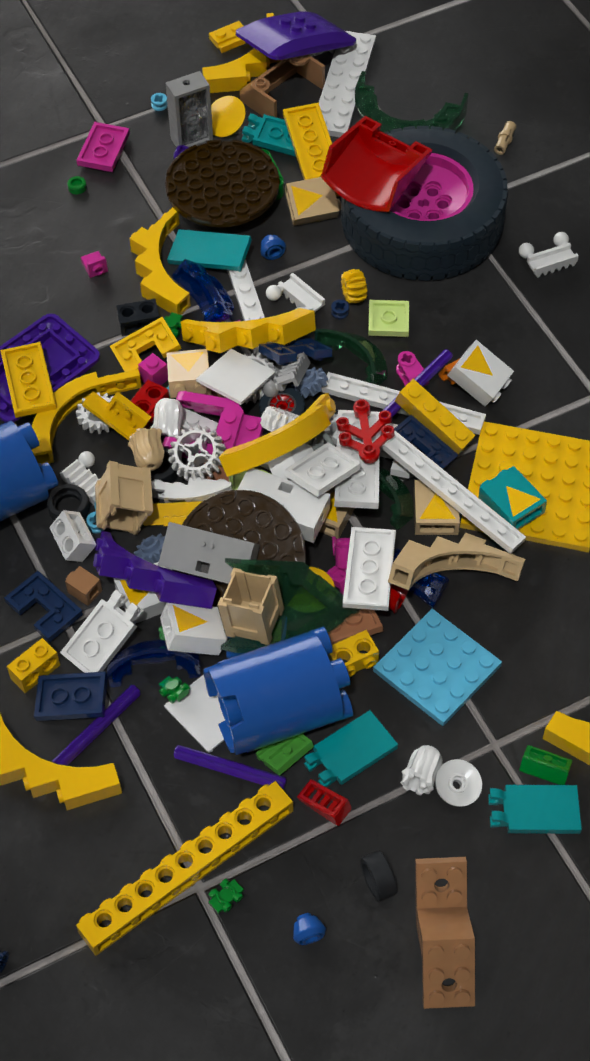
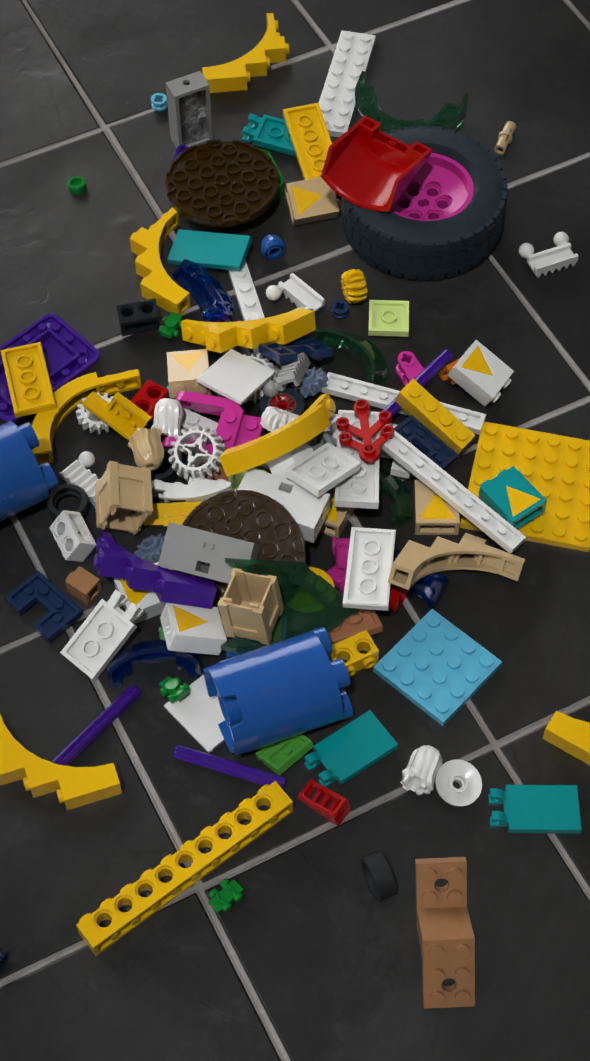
(34, 662): yellow brick -> none
(71, 696): dark blue plate -> none
(91, 518): medium azure bush -> none
(94, 264): dark pink bracket -> none
(103, 146): dark pink plate -> none
(153, 334): yellow plate -> none
(153, 369): dark pink brick -> none
(226, 38): yellow plate -> none
(227, 116): yellow shield -> none
(255, 93): medium nougat windscreen -> none
(294, 35): dark purple wedge -> none
(308, 929): blue cone -> none
(545, 765): green slope -> none

